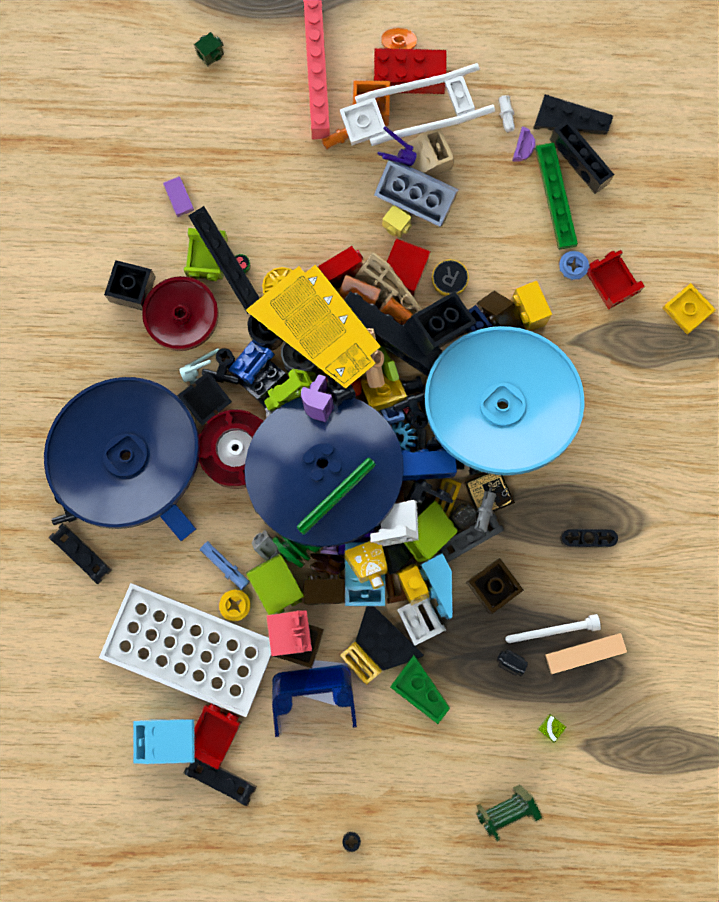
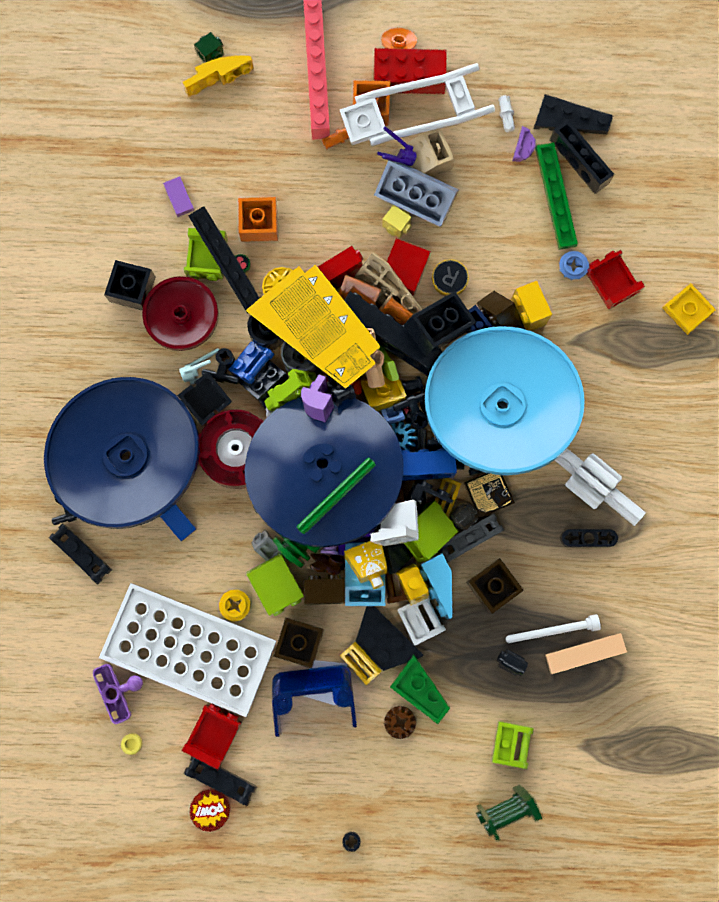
(110, 681): none -> medium lavender piece
(131, 744): none -> light yellow tile
(163, 741): medium azure slope -> none
(209, 810): none -> tile
(223, 69): none -> yellow slope
(231, 572): medium blue pin -> none
(258, 219): none -> orange brick
(289, 633): coral hinge -> none
(403, 713): none -> reddish brown gear
(485, 511): light grey pin -> none
(506, 743): none -> lime plate
(552, 728): clear neon green tile -> none
(596, 483): none -> white axle

